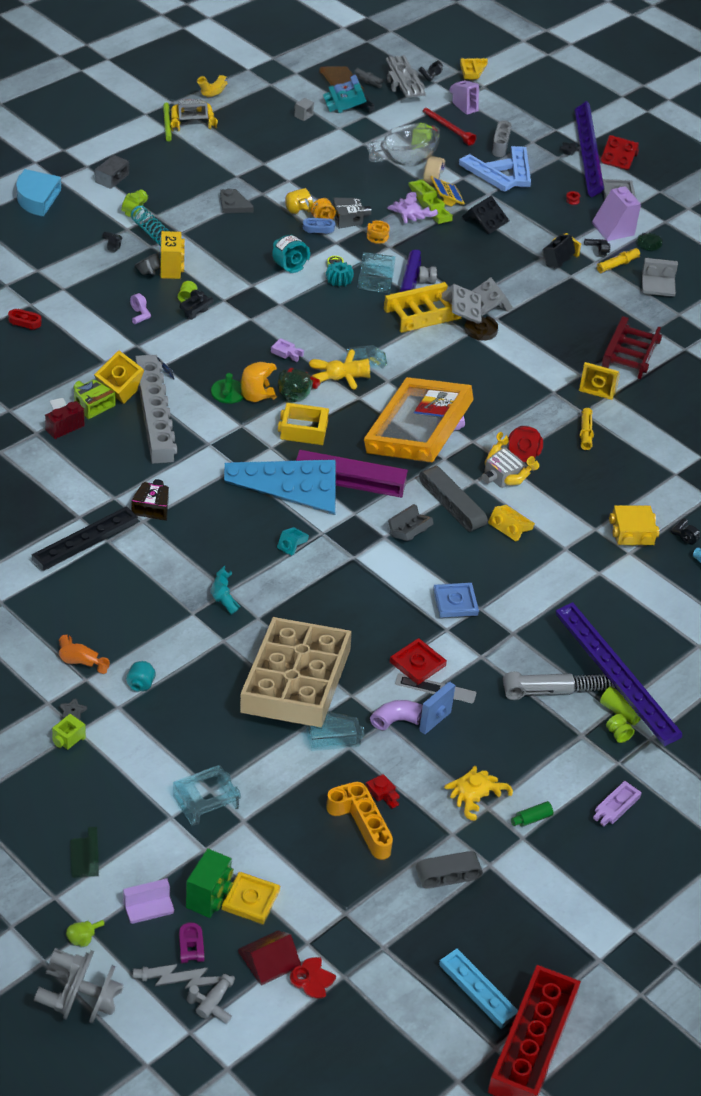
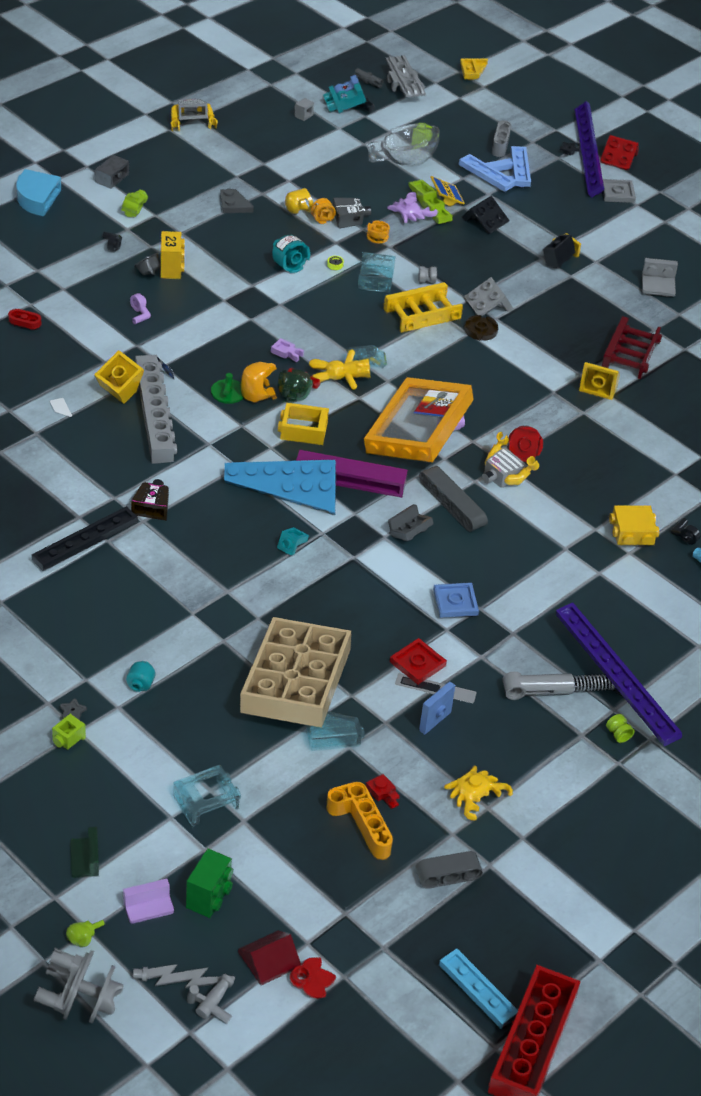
(65, 419): dark red brick -> none
(81, 654): orange arm -> none
(93, 397): lime torso -> none
(144, 228): teal piece -> none
(167, 121): lime bar -> none
(186, 289): lime wheel -> none
(191, 936): magenta plate -> none
(197, 302): black hips -> none
(213, 89): yellow arm -> none
(221, 592): teal arm -> none
(251, 897): yellow tile -> none
(318, 225): medium blue plate -> none
(337, 75): clear orange piece -> none
(339, 274): teal gear -> none
(396, 711): lavender cylinder -> none
(411, 271): dark purple brick -> none
(433, 167): tan animal -> none
(434, 69): black plate -> none
(464, 302): light grey bracket -> none
(466, 96): lavender torso -> none
(468, 137): red piece -> none
(510, 522): yellow bracket -> none
(533, 814): green cylinder -> none
(573, 198): red bush -> none
(586, 433): yellow pin -> none
(603, 245): black plate -> none
(616, 702): lime pin -> none
(617, 803): lavender hinge -> none
(618, 215): lavender slope -> none
(623, 258): yellow pin -> none
(649, 241): clear green gear -> none

